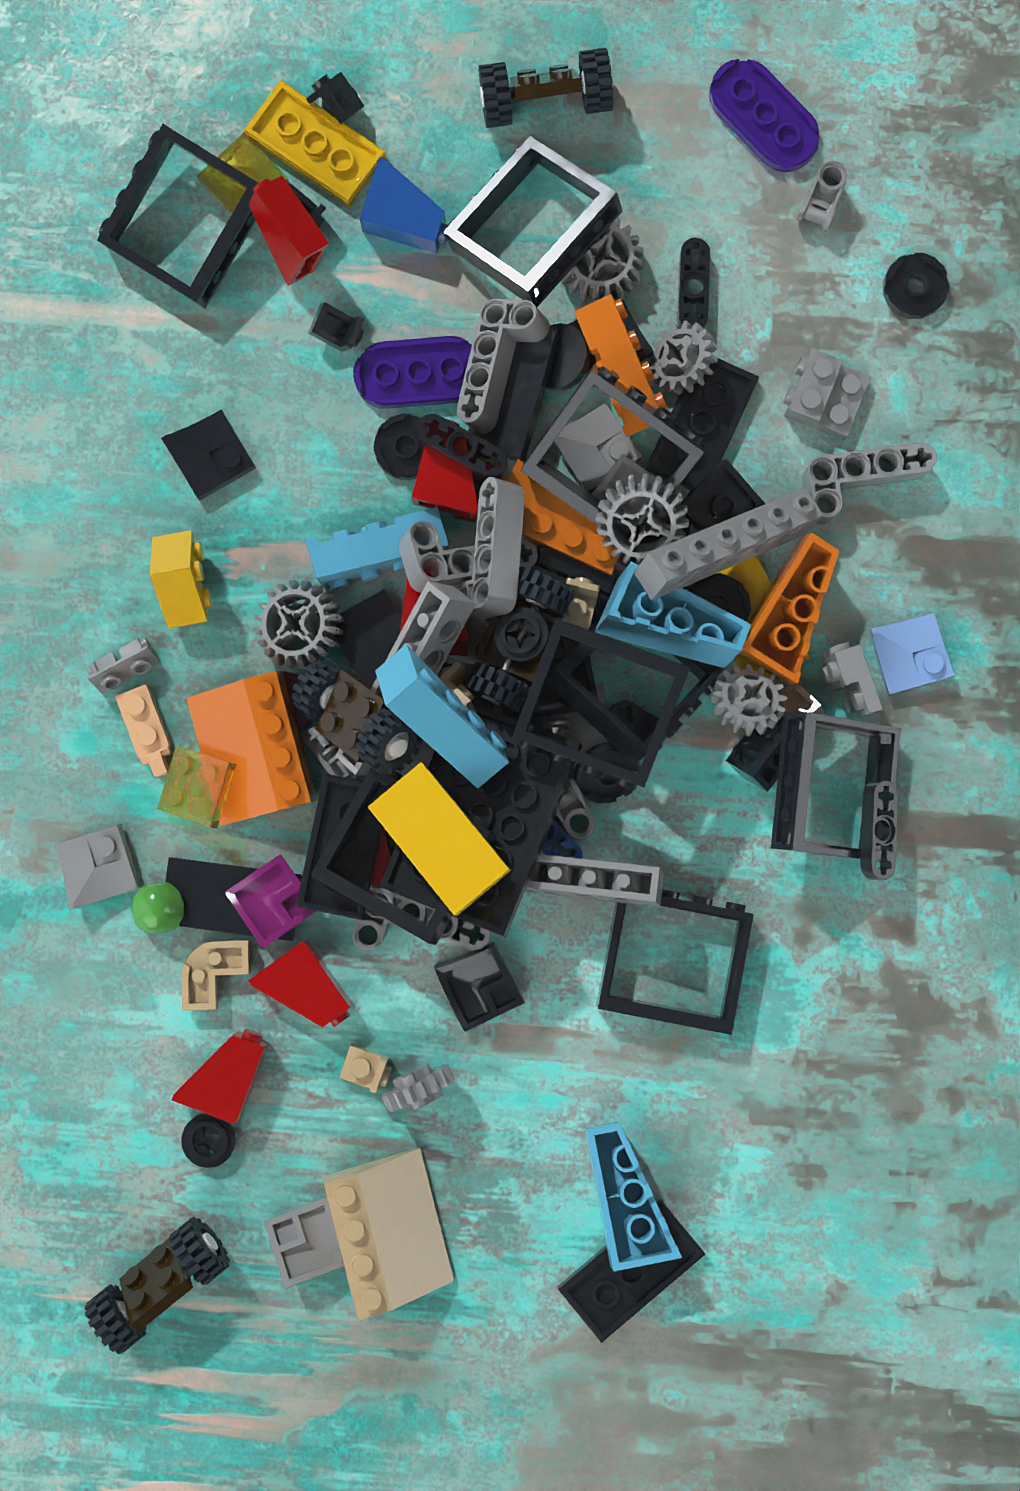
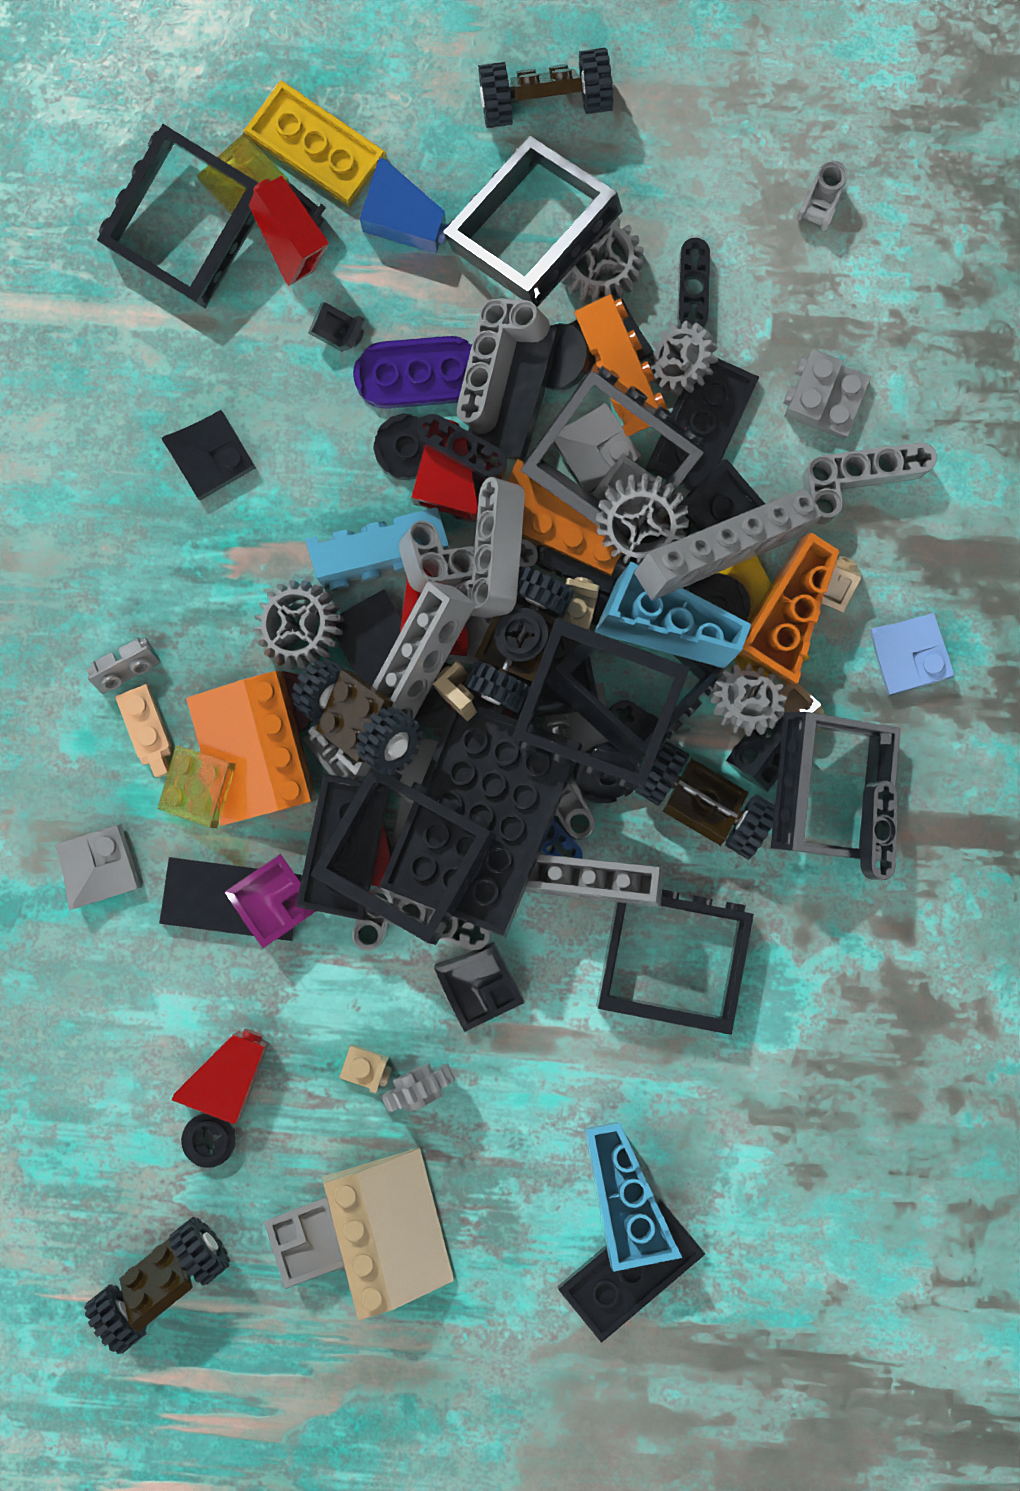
(157, 908): bright green hair -> none
(177, 579): yellow brick -> none
(204, 965): tan plate -> none
(305, 986): red slope -> none
(337, 95): black bracket -> none
(439, 839): yellow tile -> none
(440, 717): medium azure wedge -> none
(708, 802): none -> plate
(764, 115): dark purple tile -> none
(842, 584): none -> tan bracket
(848, 669): light grey plate -> none
(912, 304): black tile -> none

